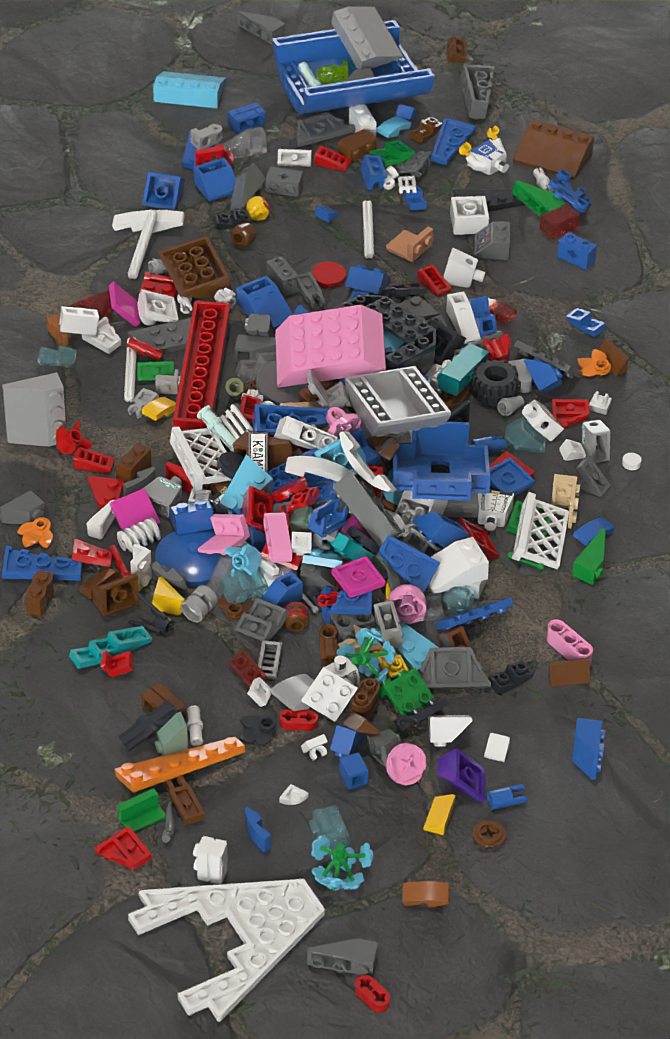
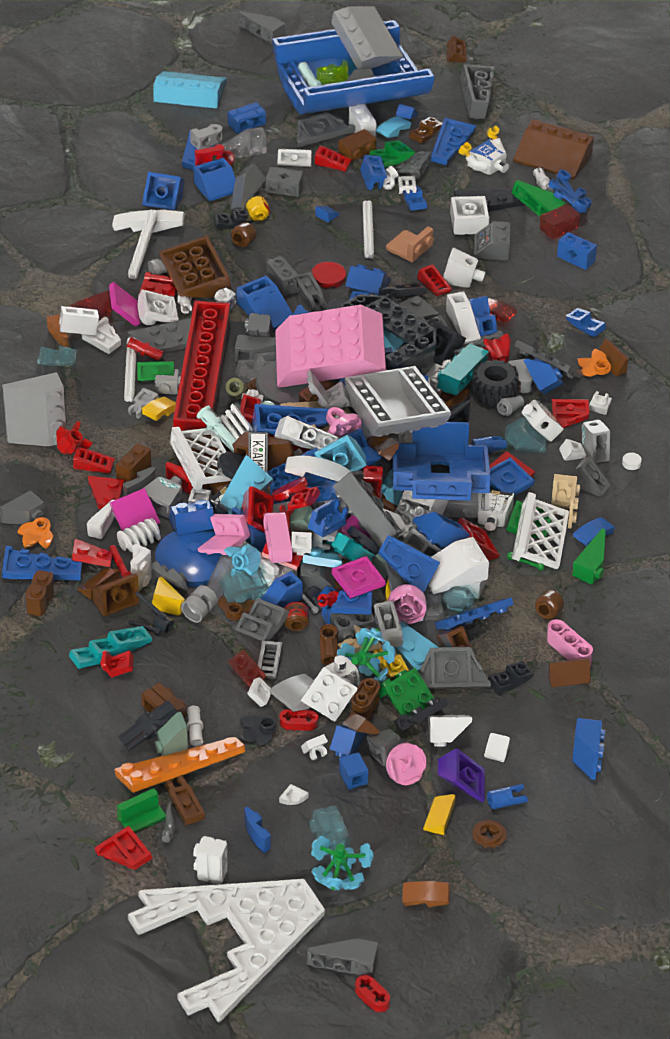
(349, 446): white slope -> none
(549, 604): none -> reddish brown head

